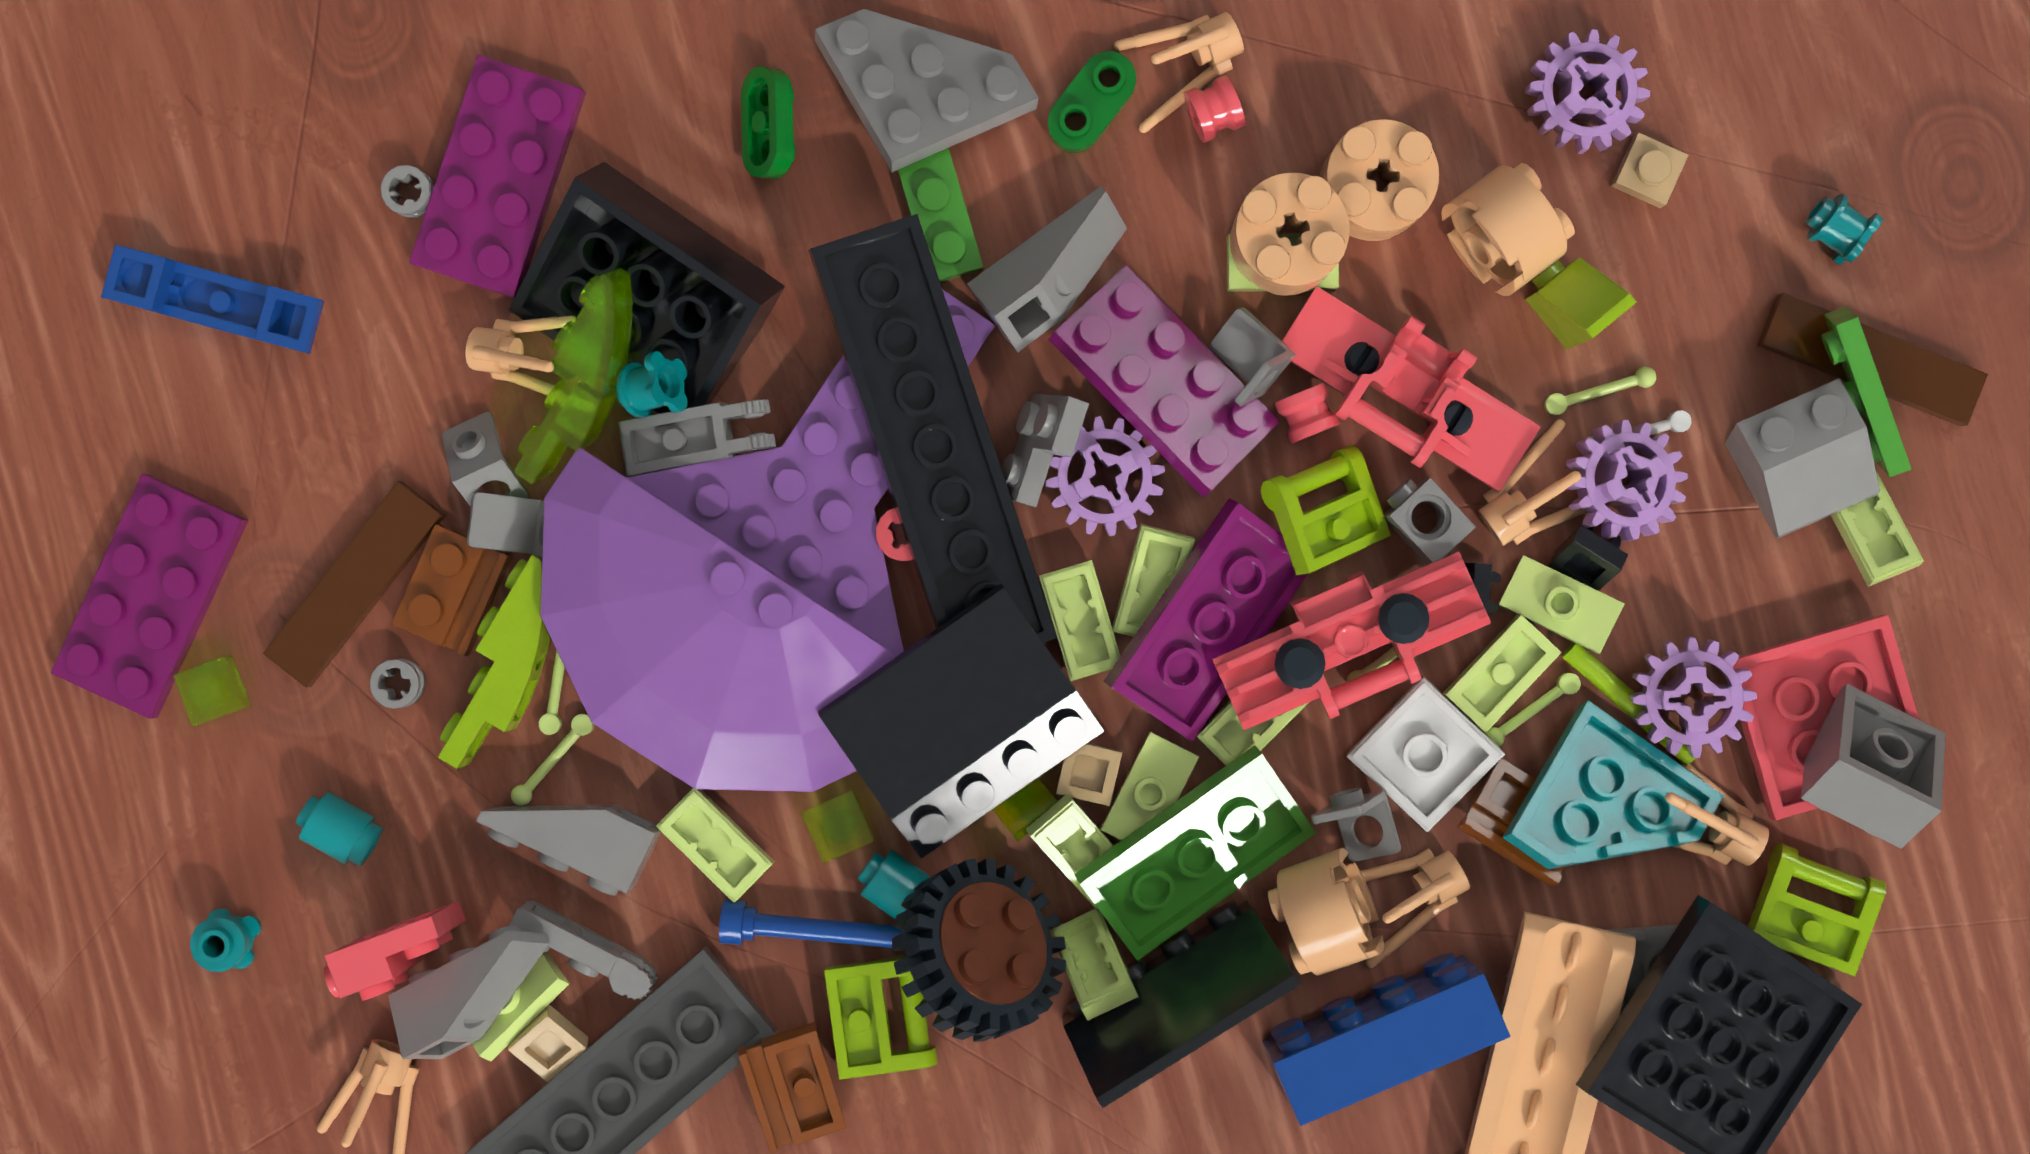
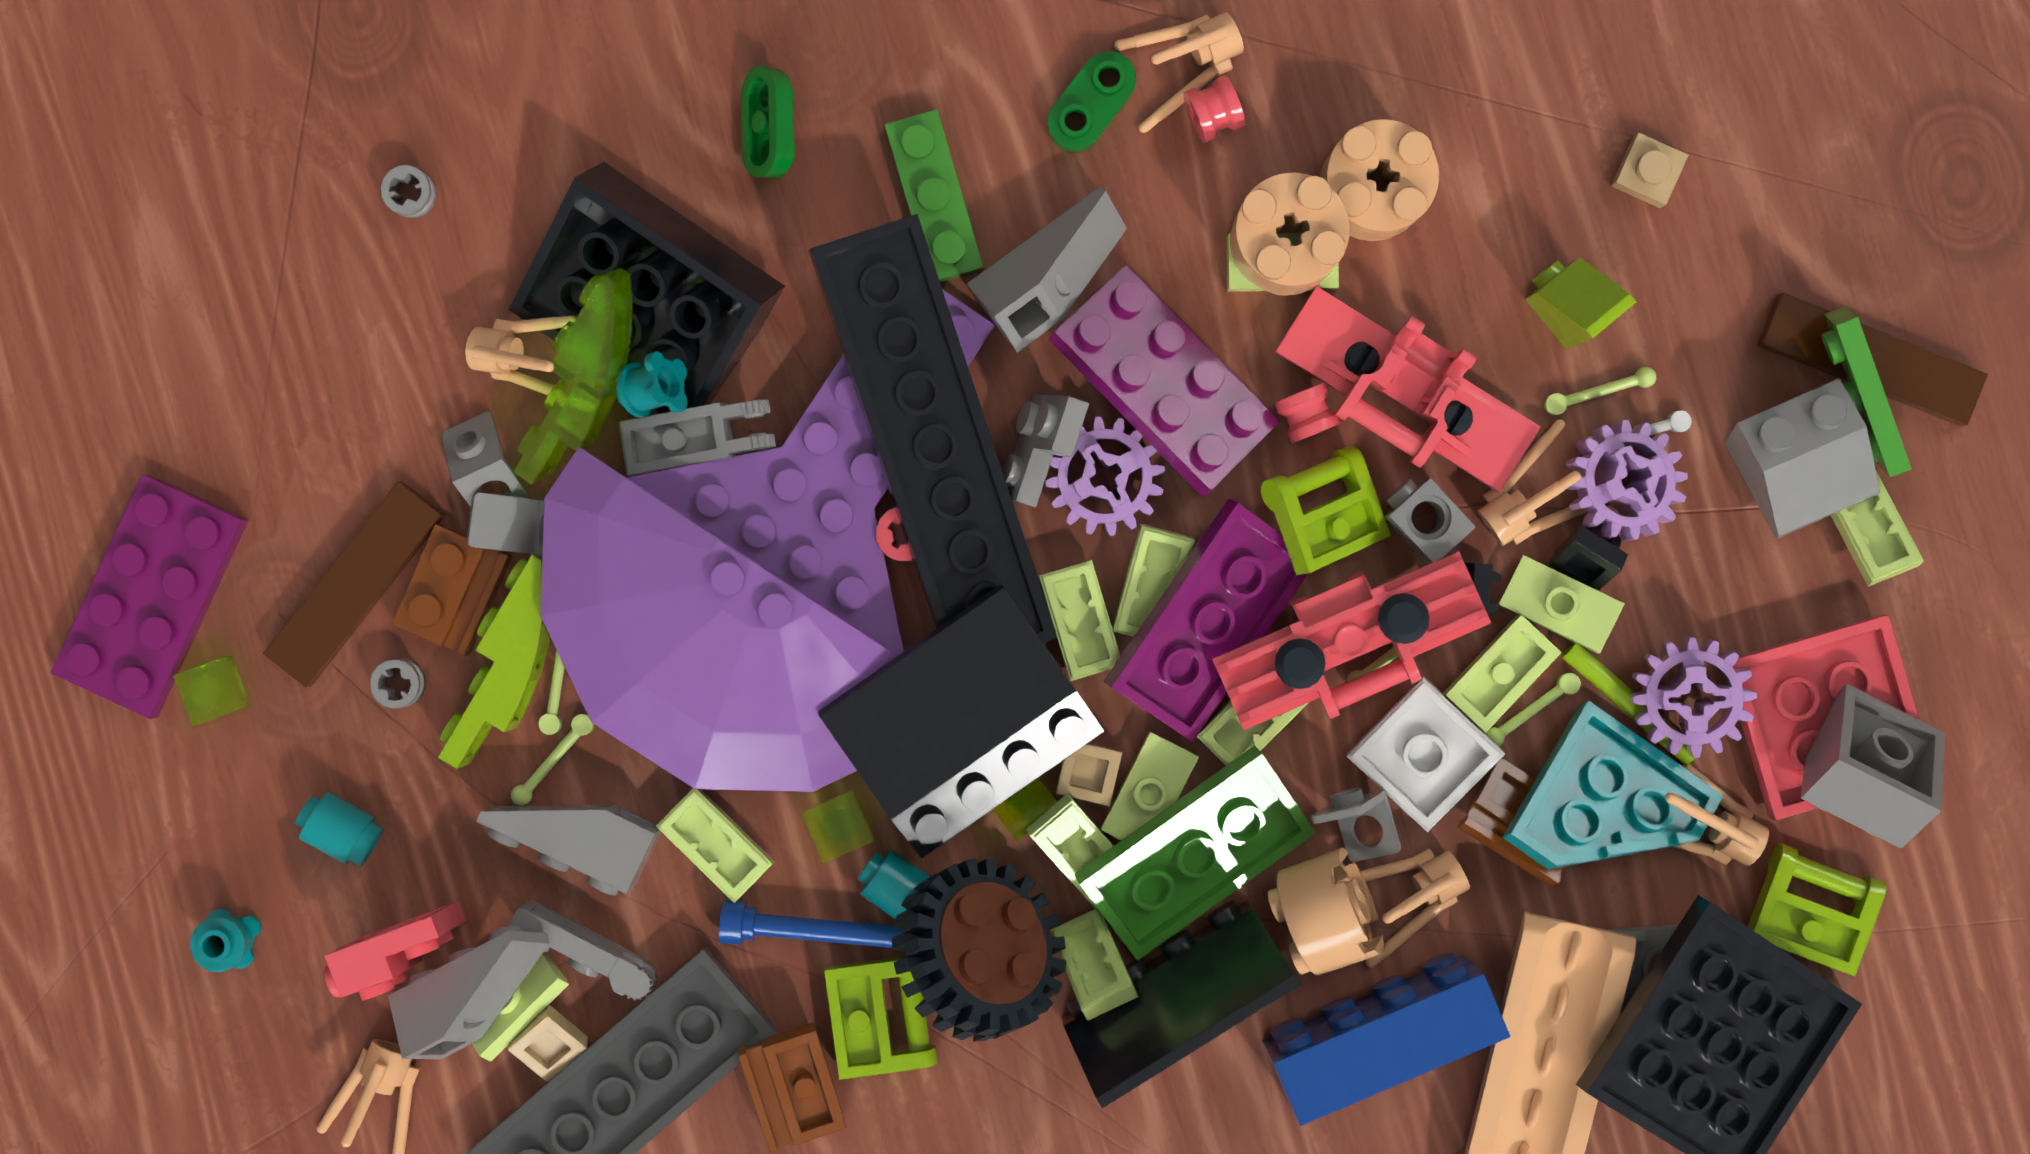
(212, 299): blue slope -> none
(497, 177): magenta plate -> none
(921, 85): light grey plate -> none
(1251, 353): light grey bracket -> none
(1507, 228): light nougat brick -> none
(1602, 107): lavender gear -> none
(1841, 227): teal brick -> none

